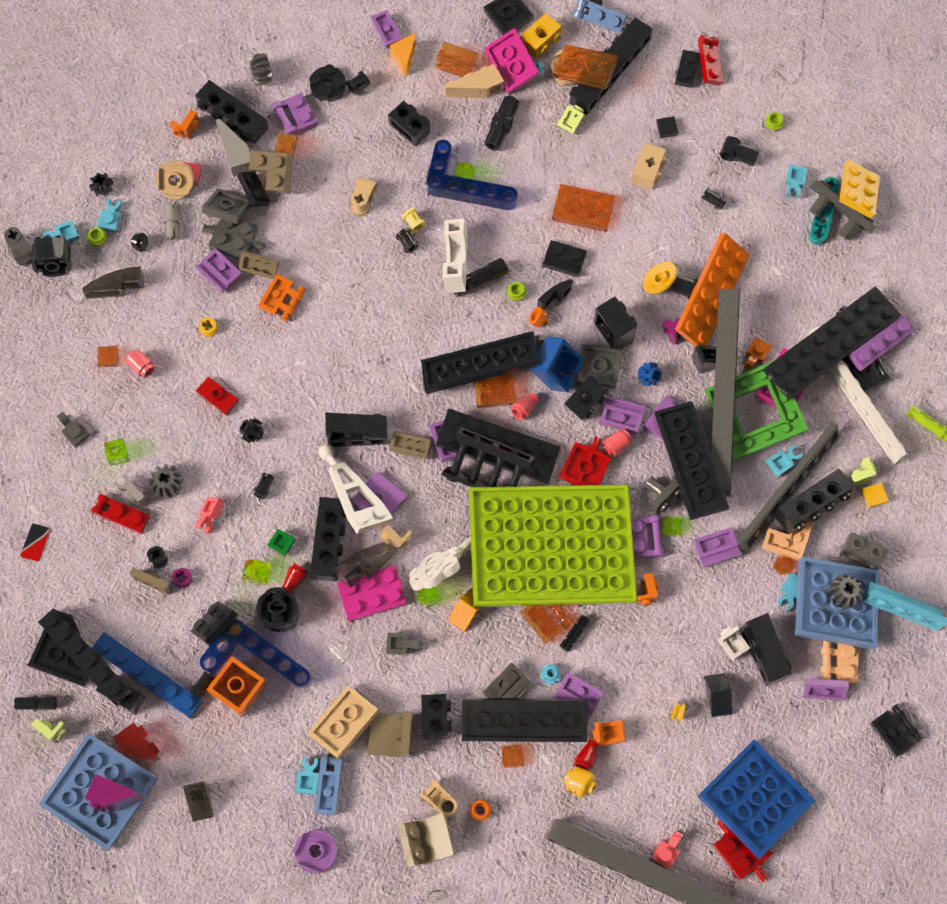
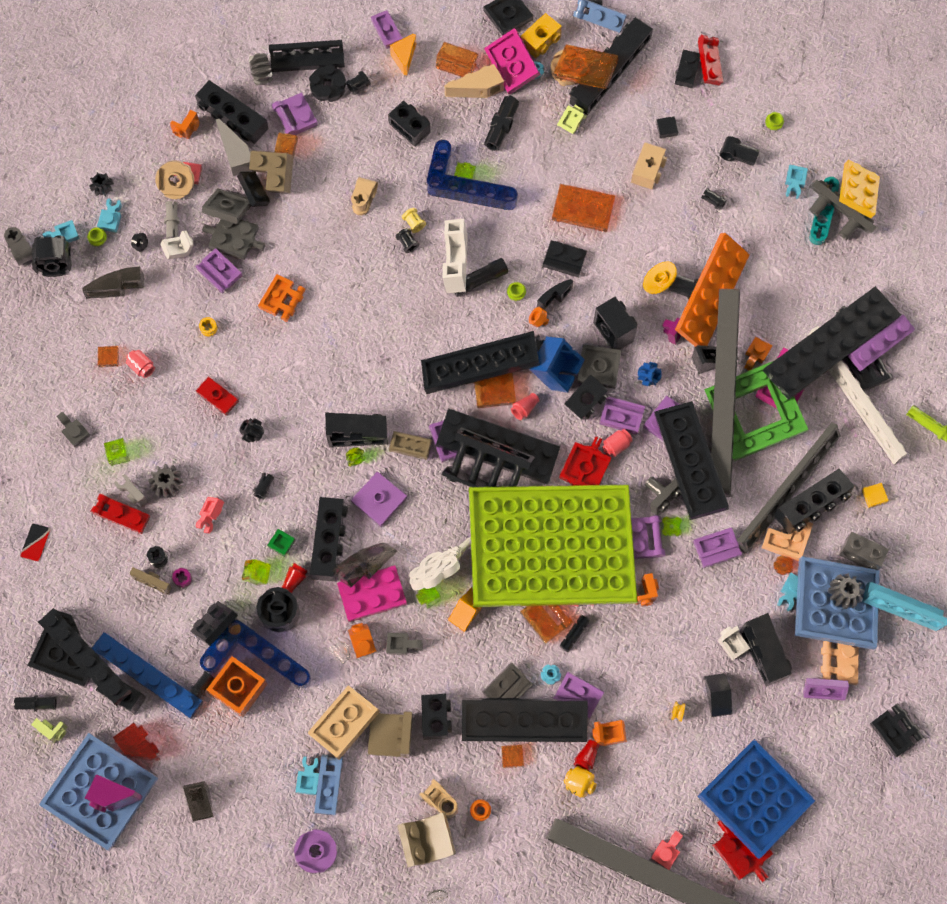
(177, 246): none -> white bracket
(258, 264): dark tan plate -> none
(307, 57): none -> black fence
(355, 456): none -> clear neon green plate
(361, 640): none -> orange bracket
(363, 519): white plate -> none
(389, 536): tan bracket -> none
(782, 461): medium azure plate -> none
(863, 476): yellowish green bracket -> none

